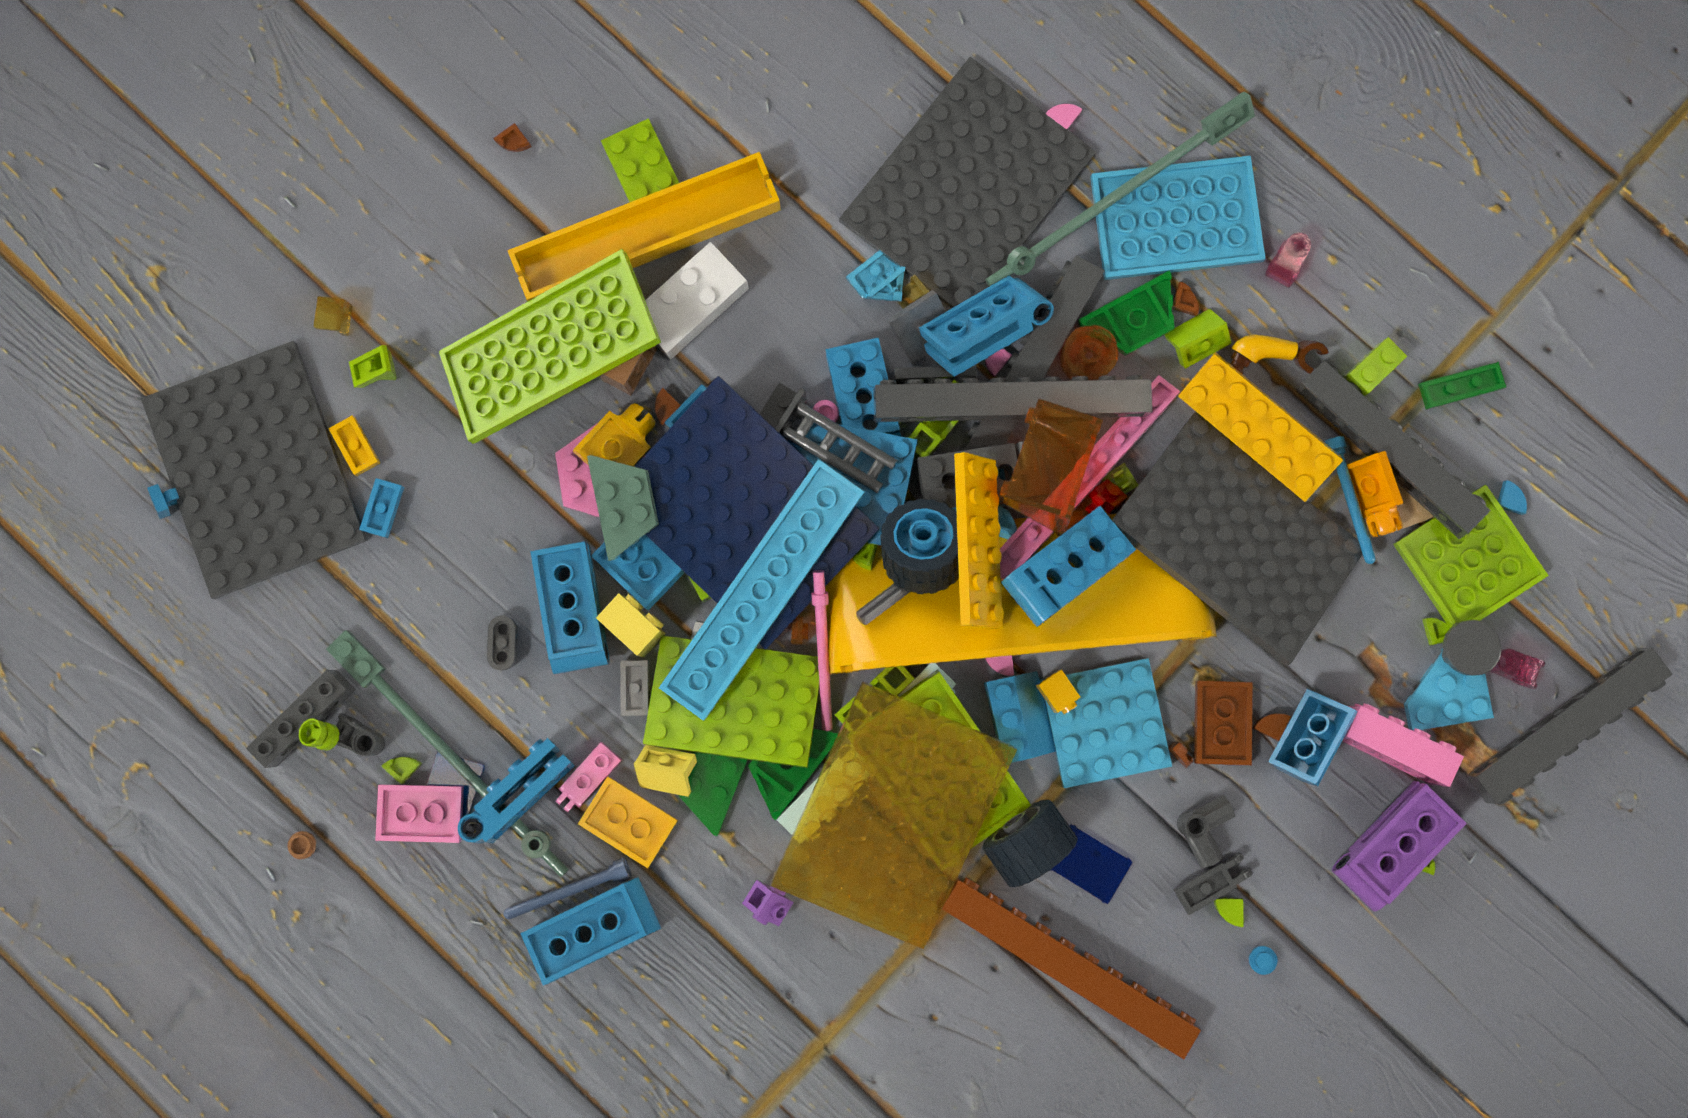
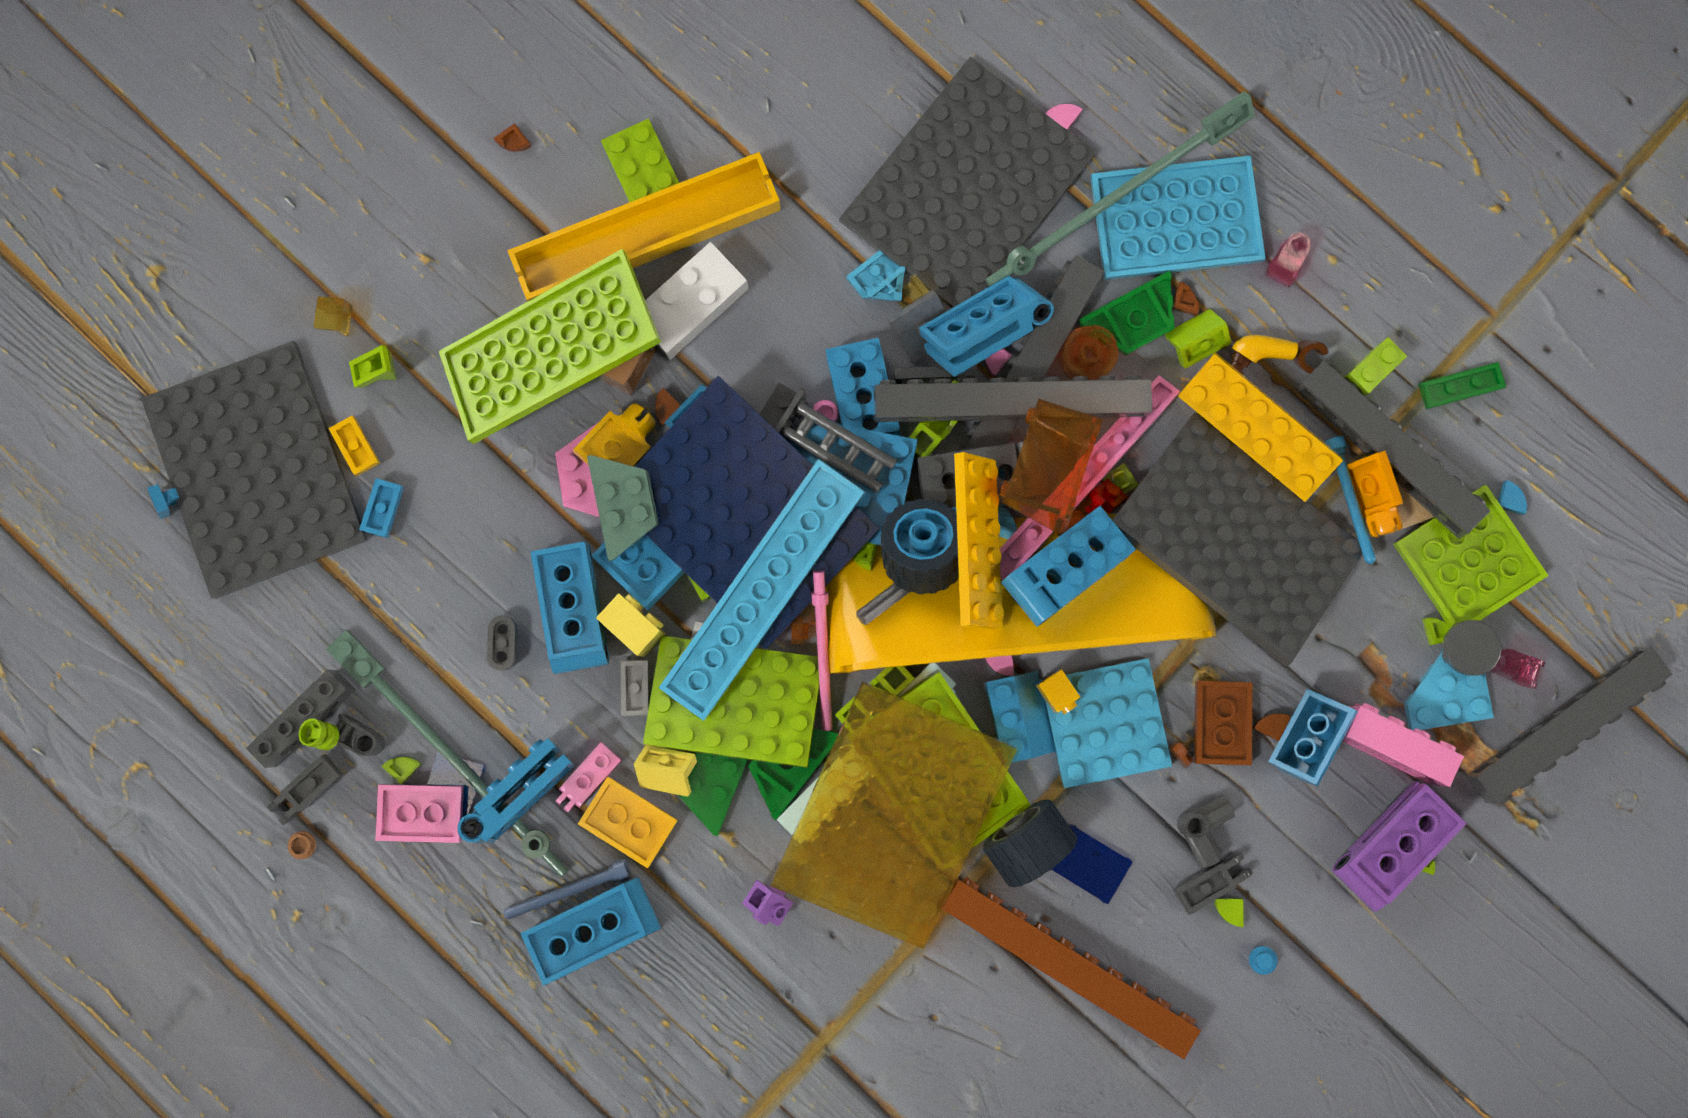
(306, 787): none -> dark grey hinge

